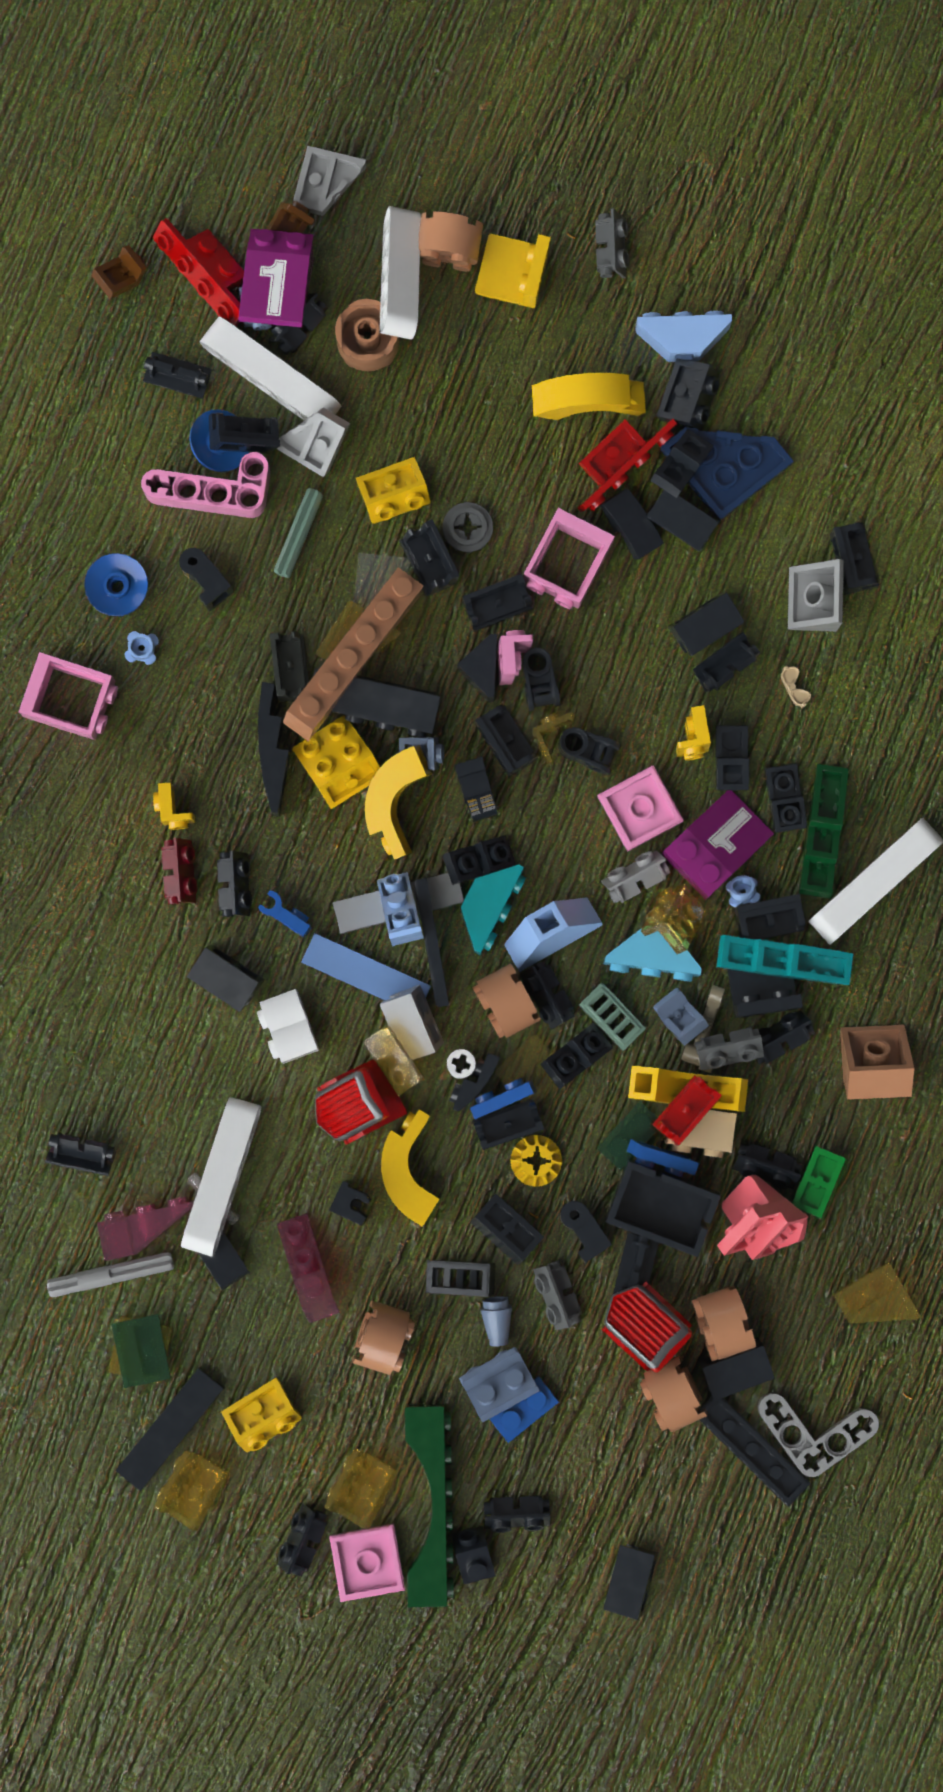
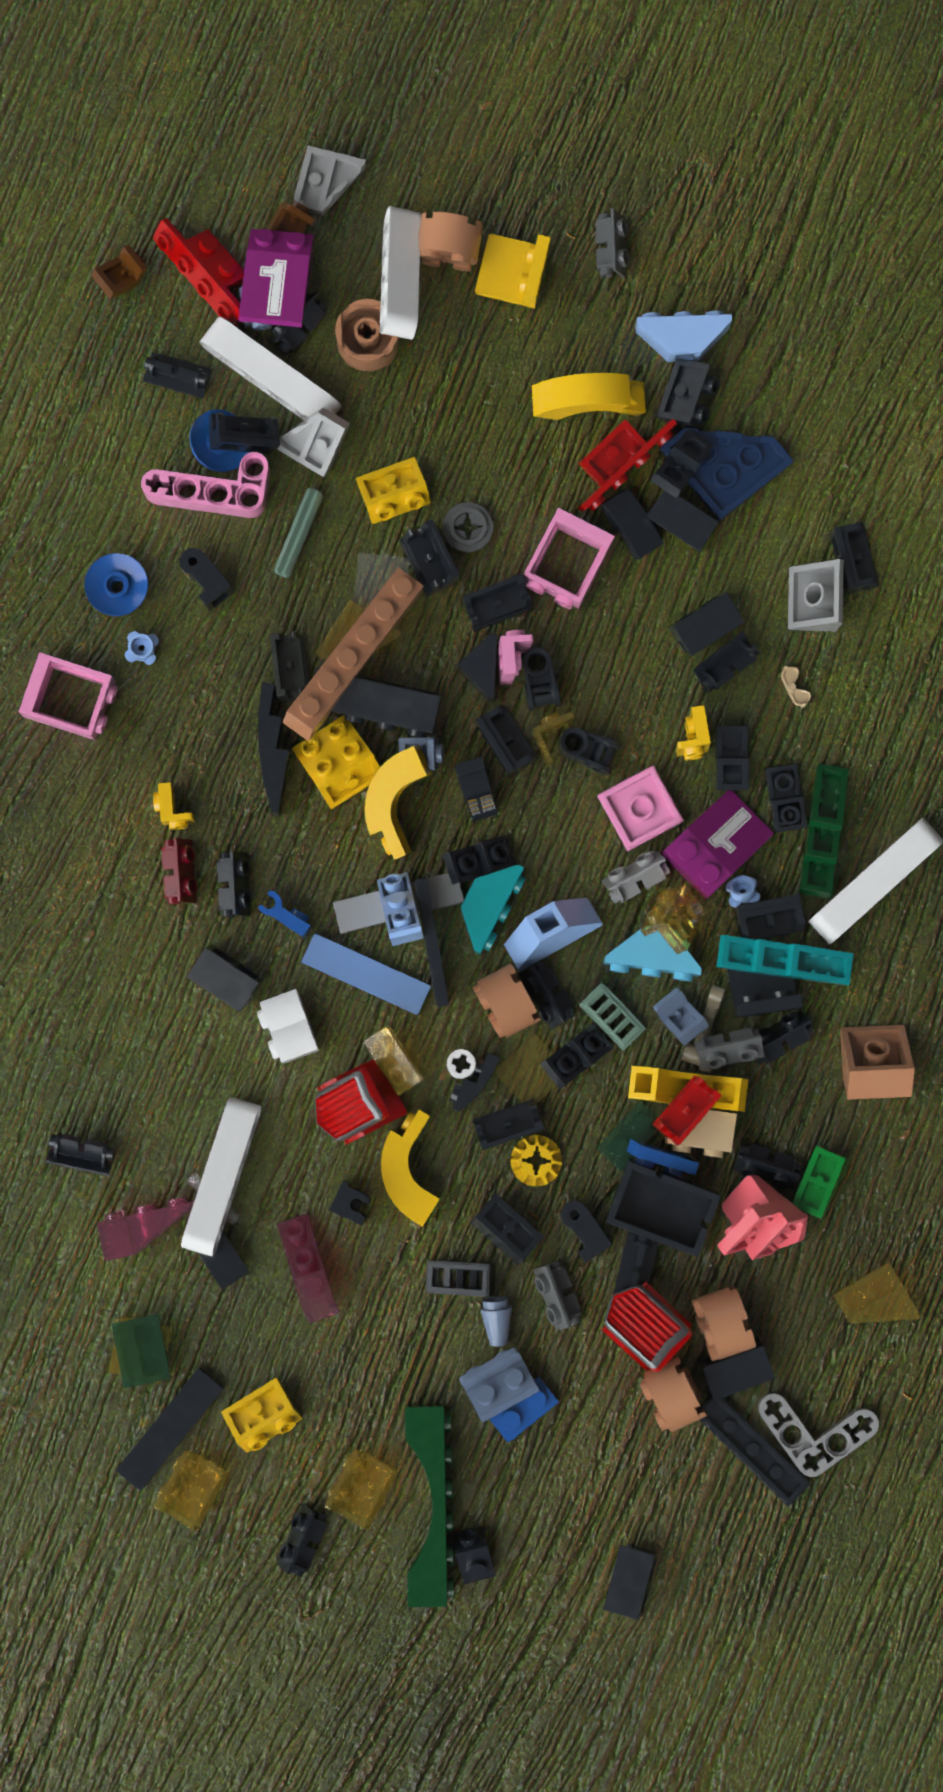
(110, 1274): light grey axle -> none
(367, 1562): bright pink plate -> none
(382, 1338): nougat brick -> none
(412, 1022): light grey hinge -> none
(505, 1517): black hinge -> none
(514, 1091): blue plate -> none

